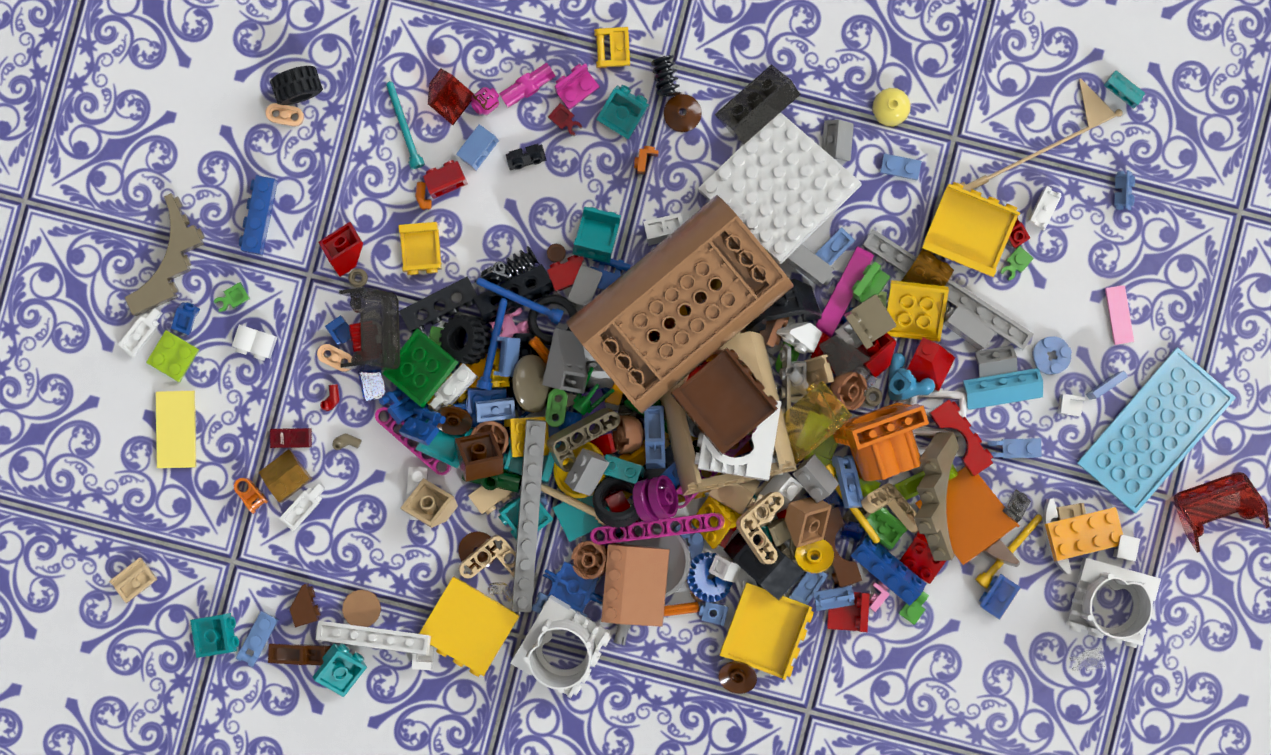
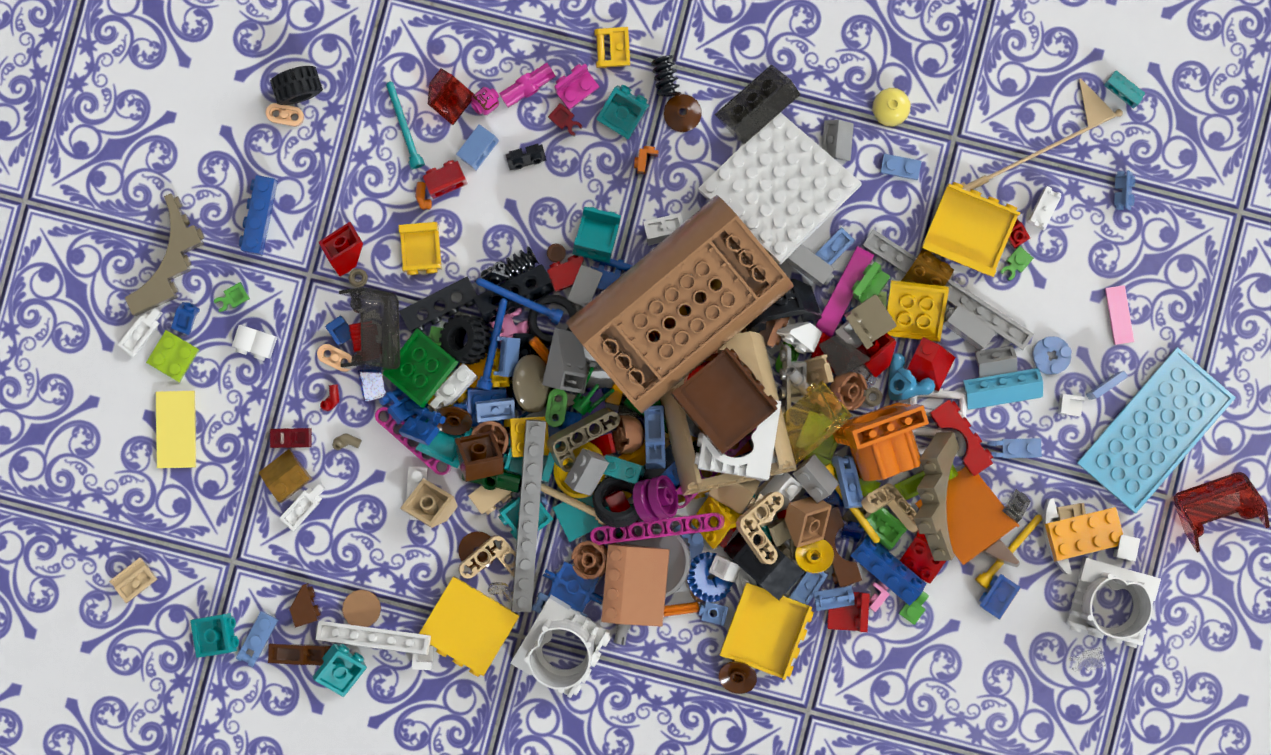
(250, 495): orange piece -> none

